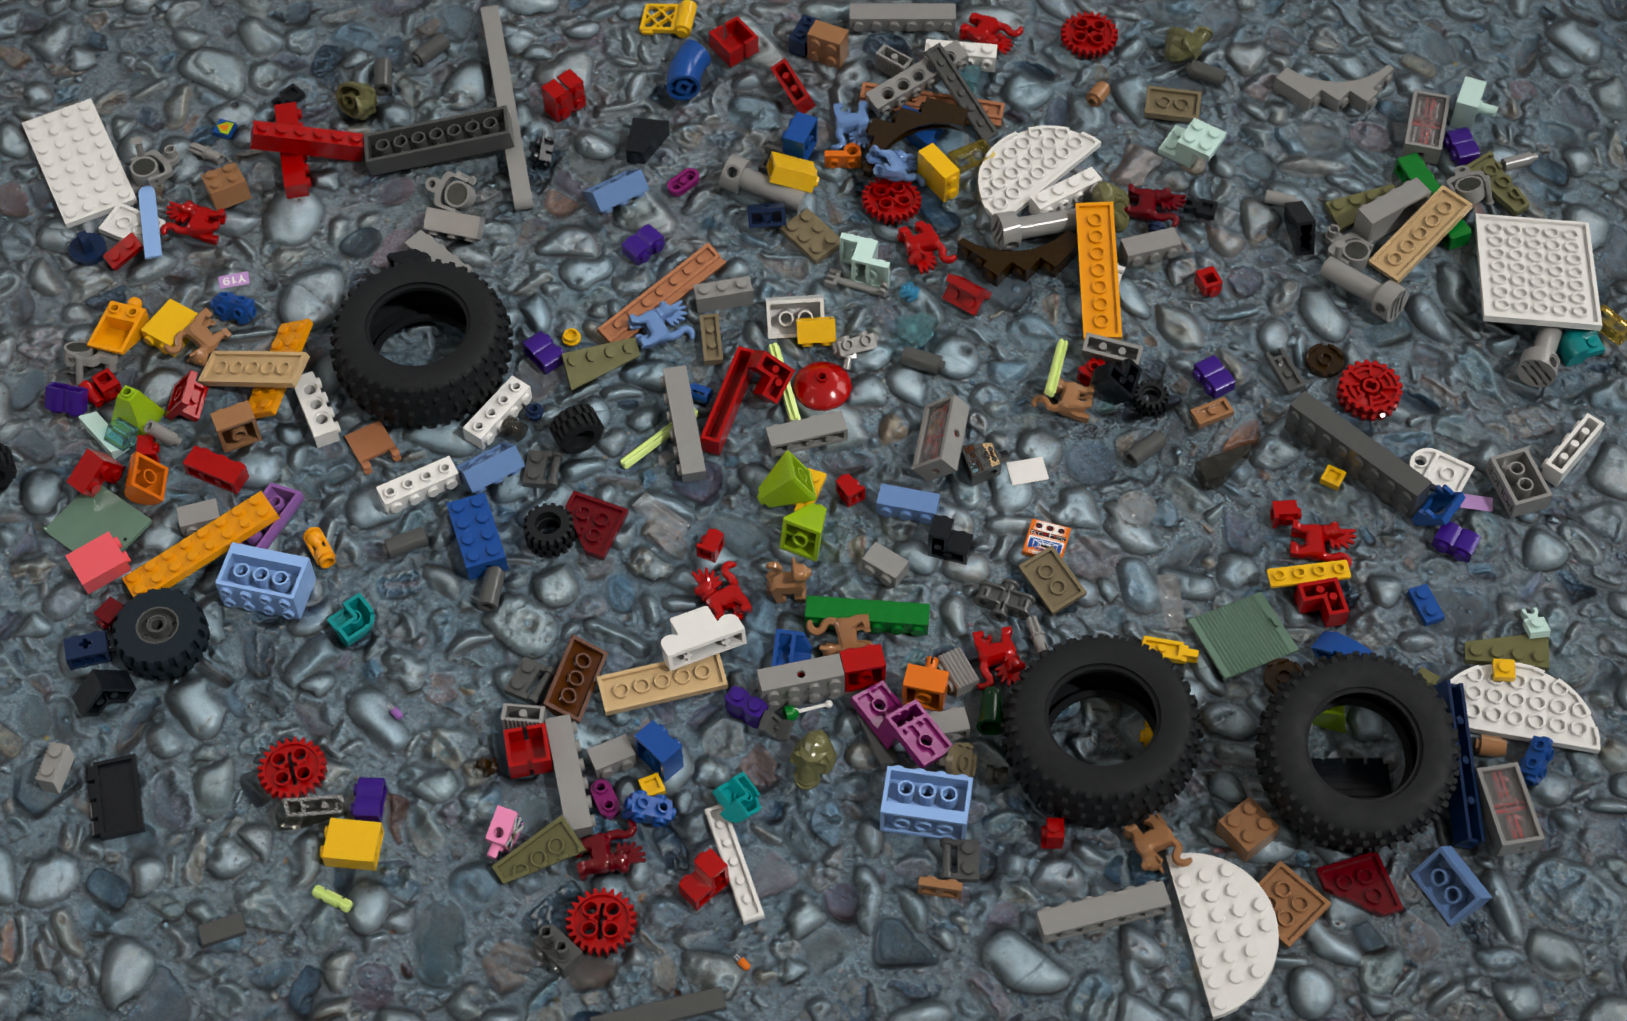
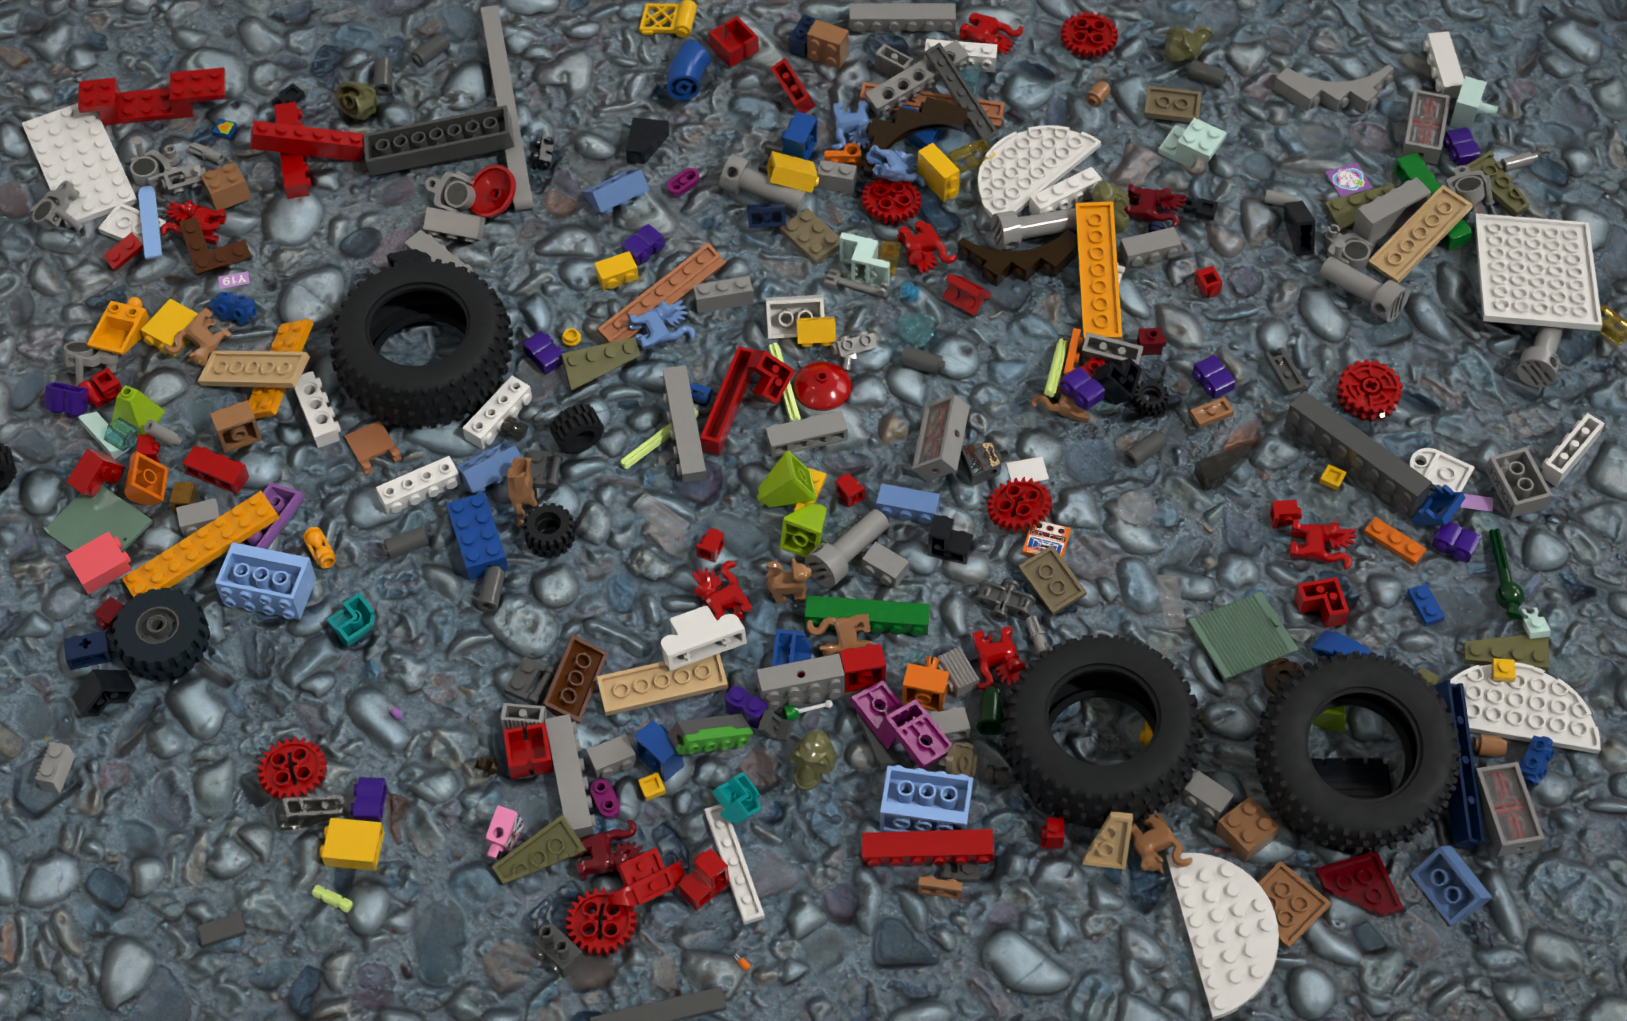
(49, 214): none -> light grey piece
(87, 248): dark blue tile -> none
(115, 798): black hinge -> none
(152, 104): none -> red bracket
(183, 494): none -> pearl gold brick
(187, 398): red bracket -> none
(188, 177): none -> light grey brick
(206, 260): none -> reddish brown plate
(494, 190): none -> red dish
(520, 487): none -> medium nougat animal
(536, 415): dark blue plate -> none
(561, 102): red piece -> none
(595, 523): dark red plate -> none
(616, 271): none -> yellow brick
(645, 879): none -> red plate
(648, 809): blue brick -> none
(710, 734): none -> piece
(711, 339): dark tan plate -> none
(830, 561): none -> light grey piece
(837, 176): none -> light grey brick
(890, 253): none -> clear yellow slope
(928, 847): none -> red brick
(1019, 505): none -> red gear
(1073, 356): none -> orange plate
(1081, 388): none -> dark purple brick
(1102, 911): light grey brick -> none
(1111, 843): none -> tan wing
(1151, 340): none -> dark red brick
(1173, 650): yellow hinge -> none
(1207, 796): none -> light grey brick
(1308, 572): yellow bracket -> none
(1324, 360): dark brown tile -> none
(1349, 179): none -> sticker
(1394, 541): none -> orange plate
(1444, 63): none -> white brick
(1508, 594): none -> dark green piece
(1578, 345): teal brick -> none

